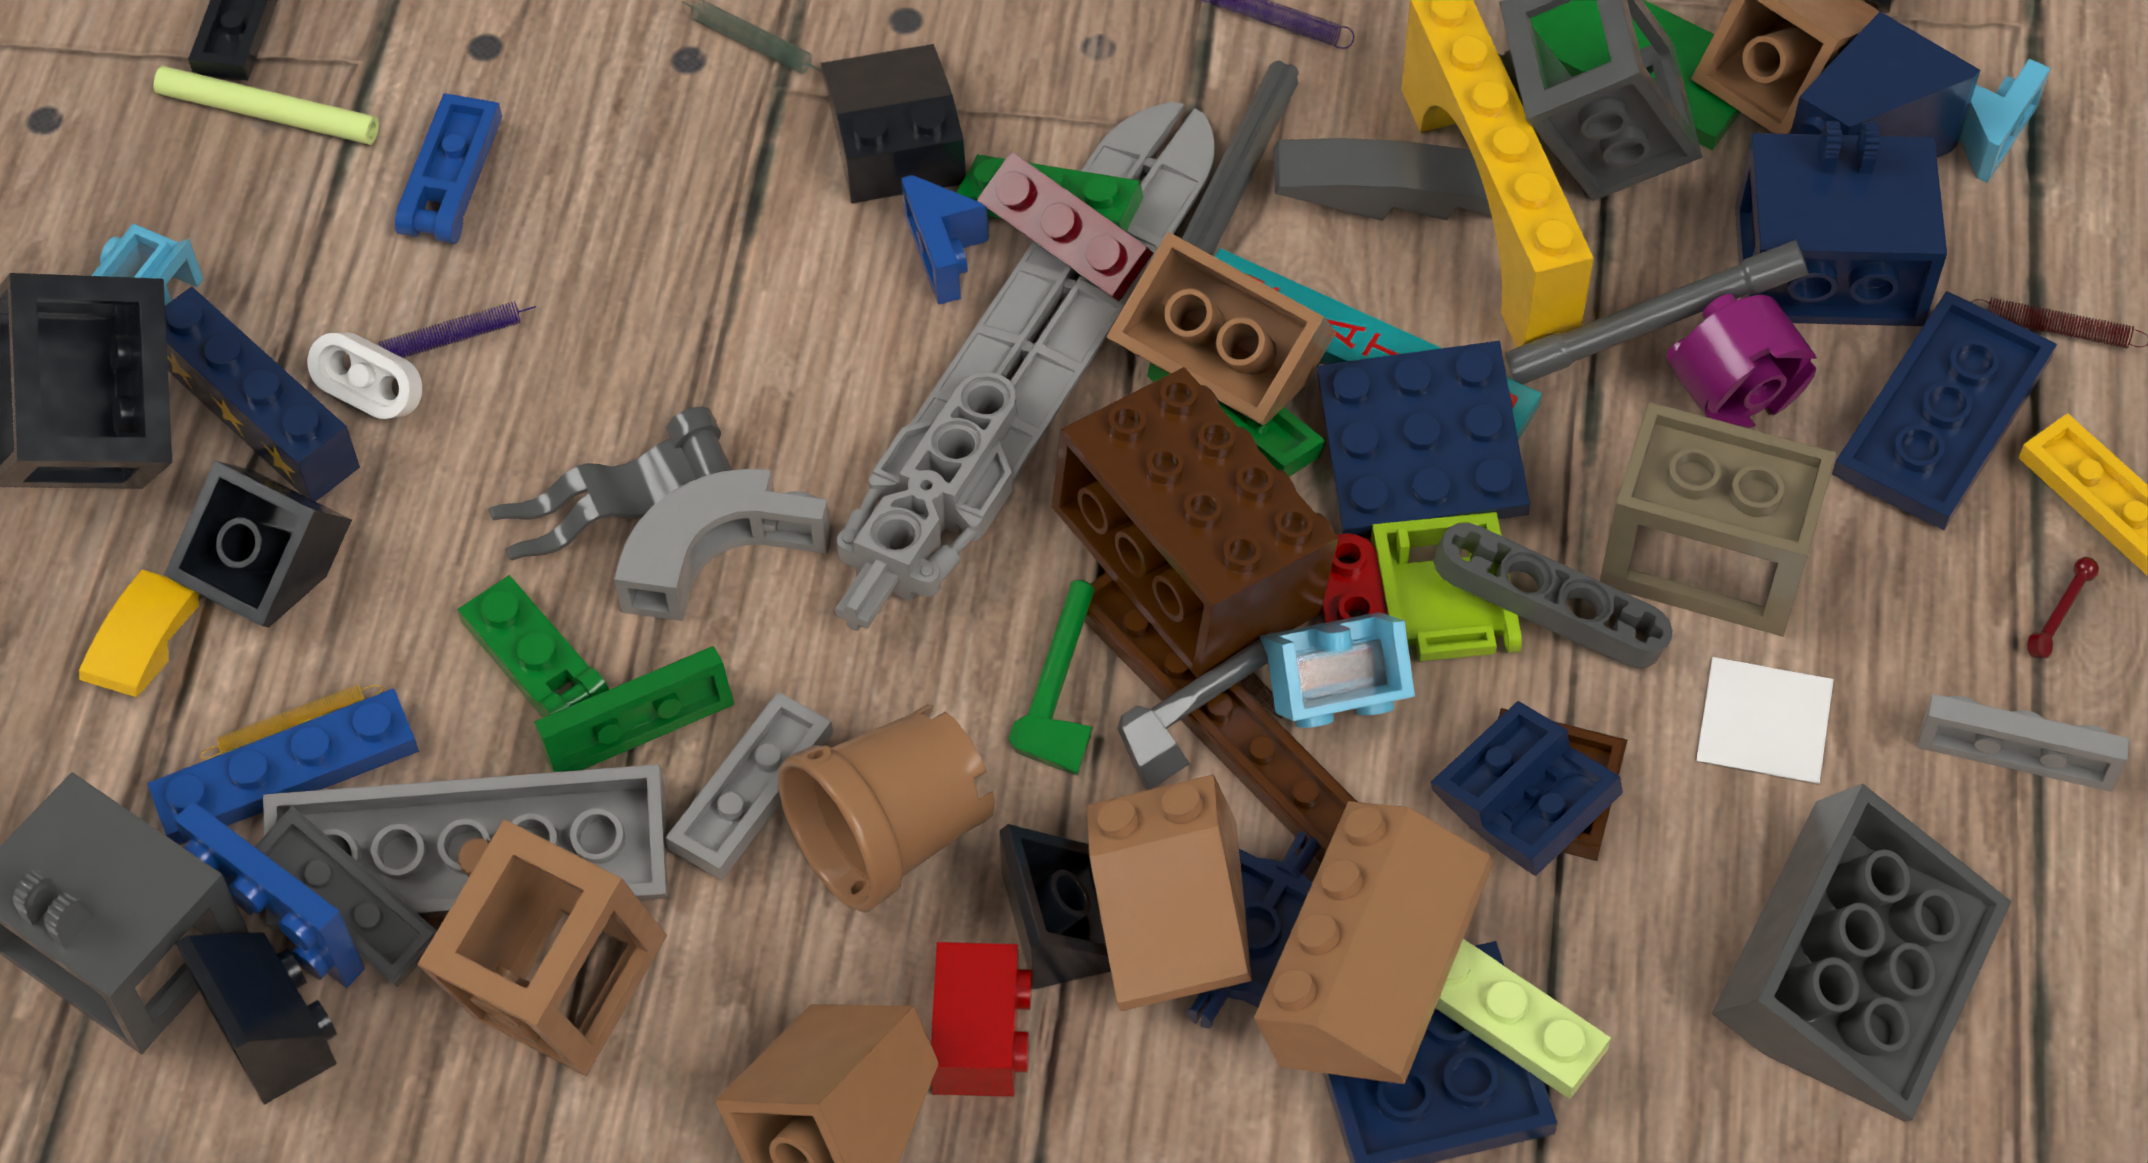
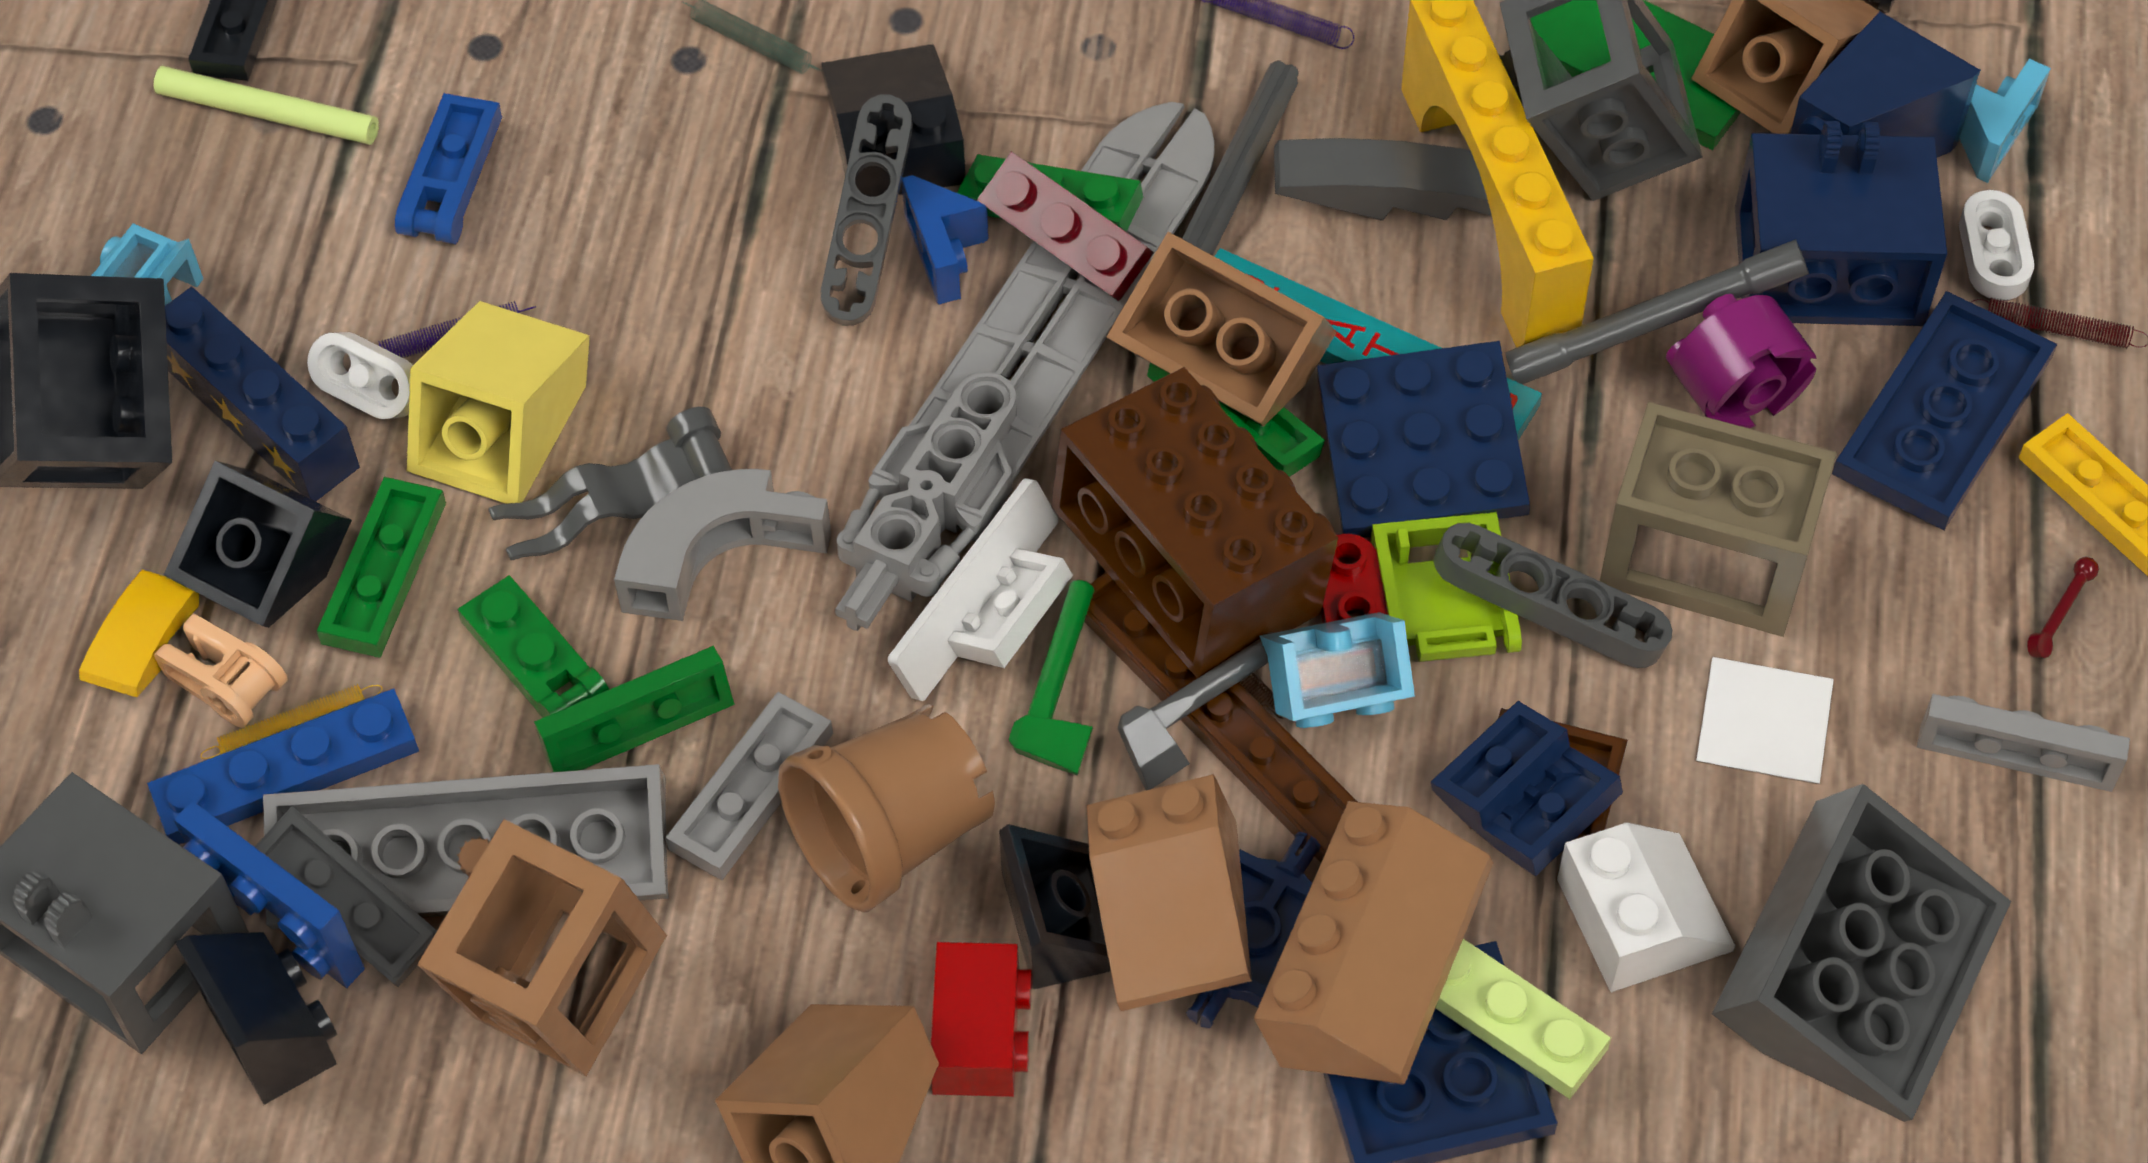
(236, 681): none -> light nougat piece
(381, 567): none -> green plate
(493, 401): none -> light yellow slope
(873, 211): none -> dark grey beam
(988, 598): none -> white bracket
(1640, 903): none -> white slope
(1999, 250): none -> white plate

